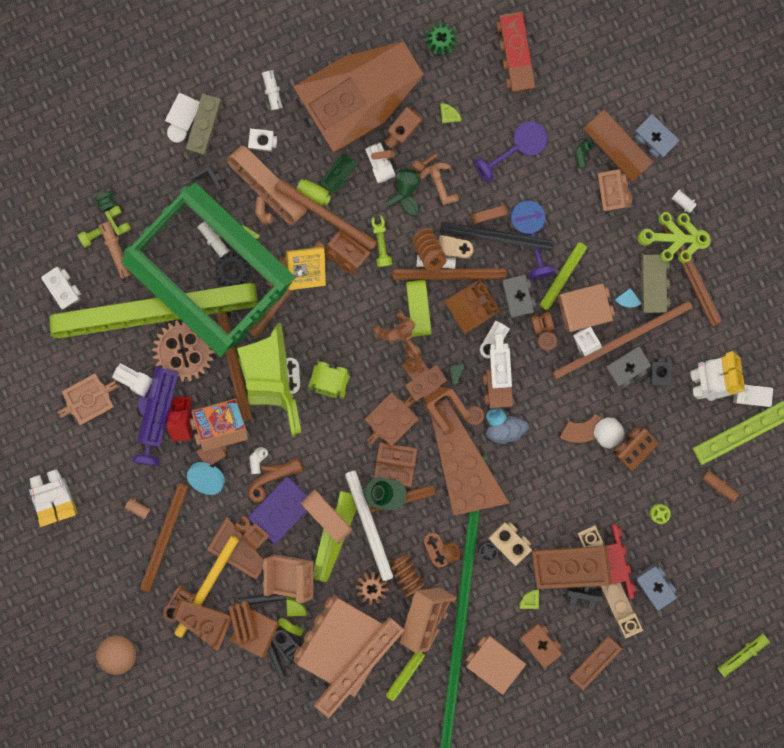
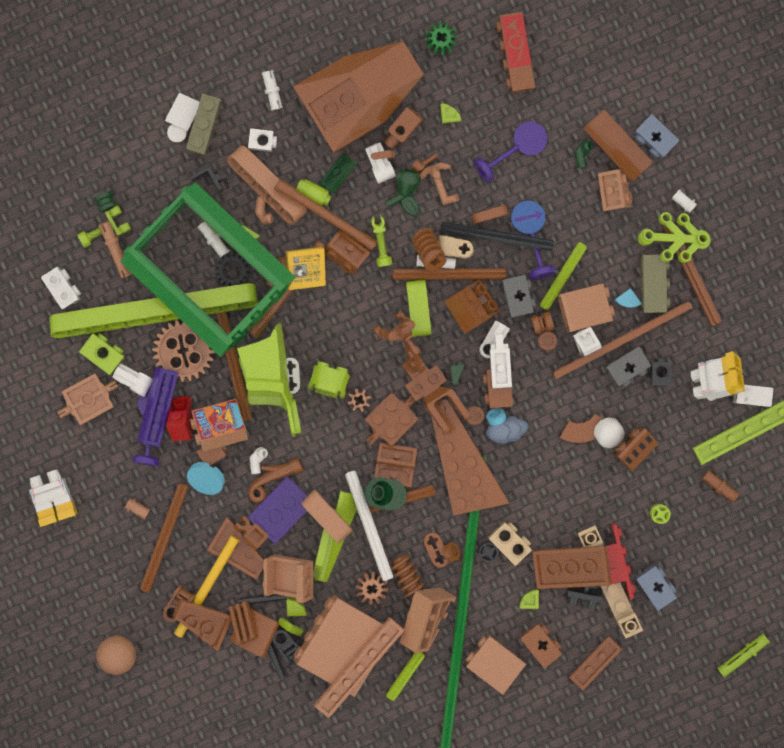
(92, 348): none -> lime brick
(357, 395): none -> nougat gear

